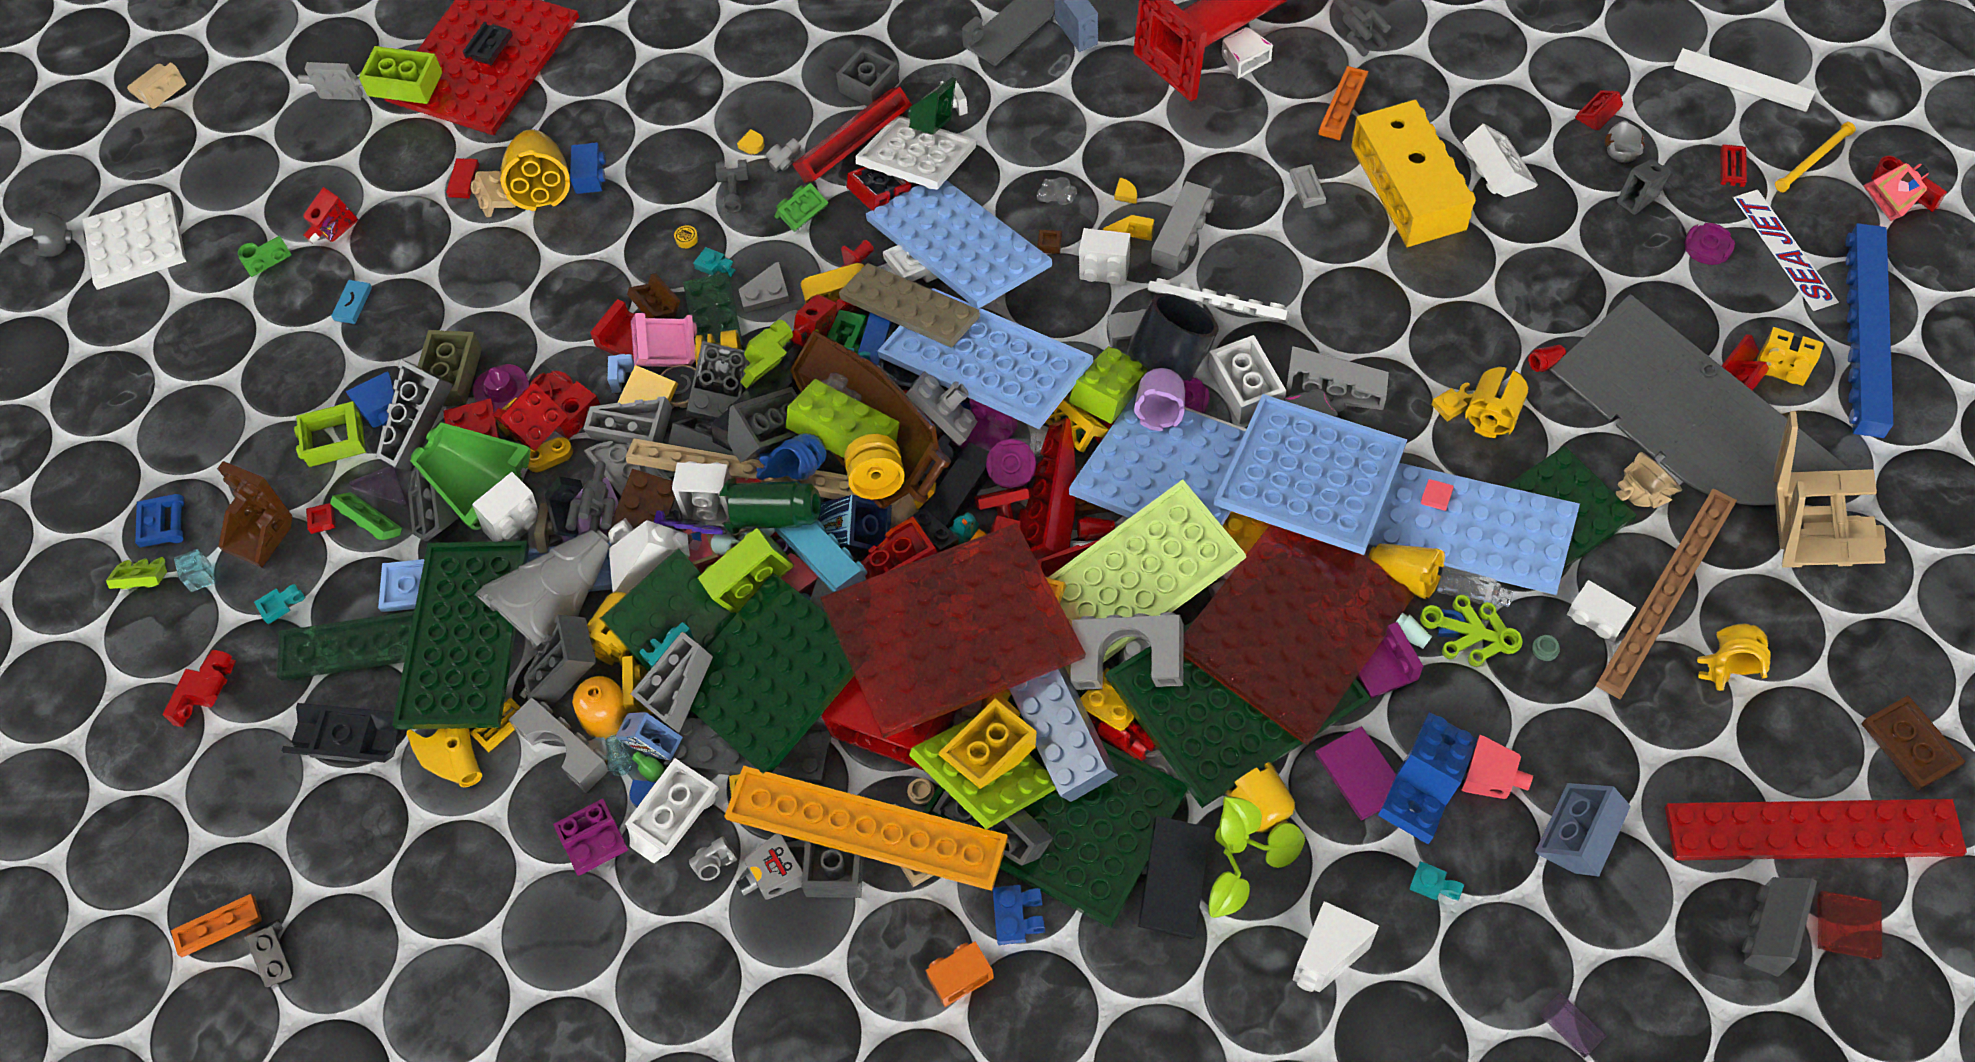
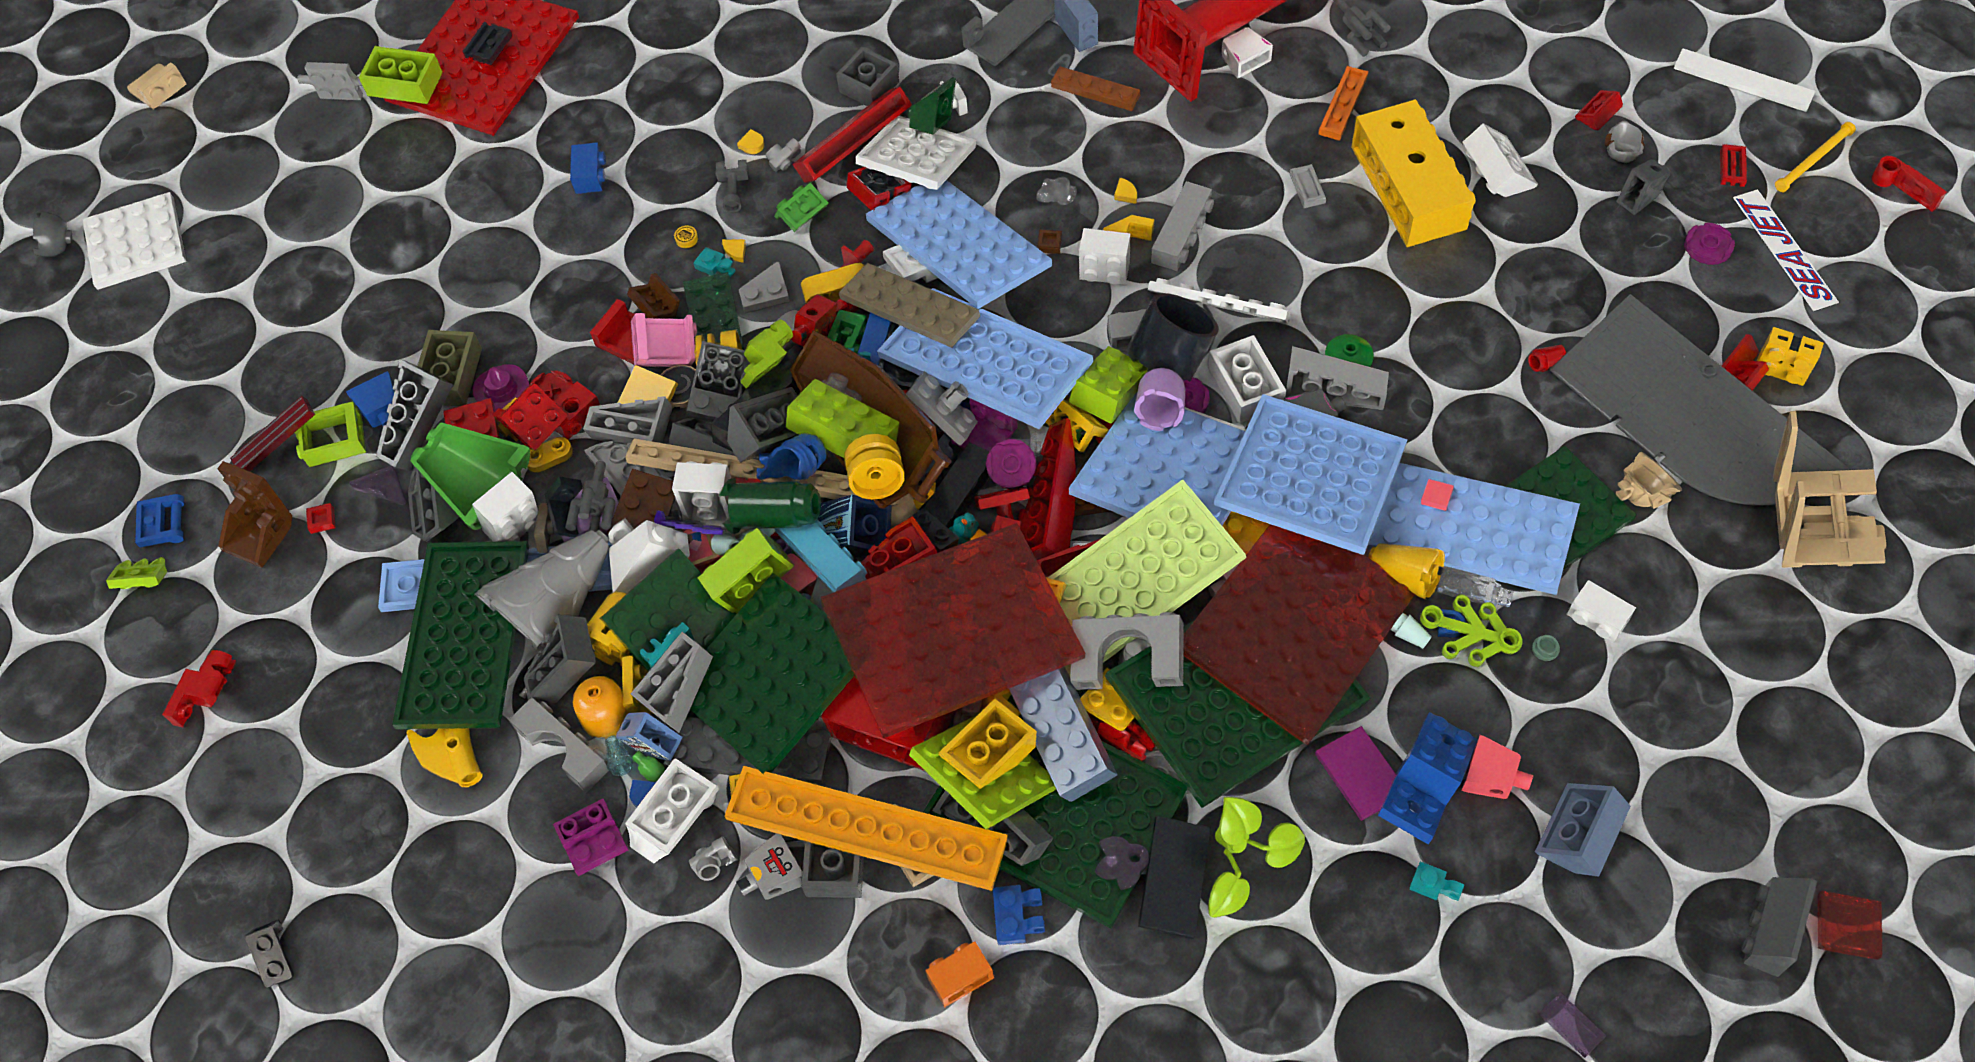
(194, 570): clear light blue brick -> none
(216, 925): orange plate -> none
(260, 258): bright green plate -> none
(273, 435): none -> dark red tile
(276, 603): teal plate -> none
(327, 217): red torso -> none
(343, 646): clear green plate -> none
(343, 733): black piece -> none
(351, 301): dark azure tile -> none
(366, 516): bright green plate -> none
(462, 177): red tile -> none
(490, 192): tan bracket -> none
(496, 735): yellow tile -> none
(530, 167): yellow cylinder -> none
(616, 370): light blue bracket -> none
(735, 248): none -> yellow tile
(920, 791): tan plate -> none
(1094, 528): red cone -> none
(1095, 88): none -> dark orange plate
(1118, 863): none -> clear purple plate
(1268, 793): yellow cylinder -> none
(1332, 947): white slope -> none
(1361, 353): none -> green dish
(1391, 664): magenta bracket -> none
(1451, 403): yellow plate -> none
(1486, 403): yellow cylinder -> none
(1665, 594): medium nougat plate -> none
(1740, 652): yellow piece -> none
(1815, 829): red plate -> none
(1869, 331): blue brick -> none
(1898, 189): coral torso -> none
(1913, 742): reddish brown plate -> none

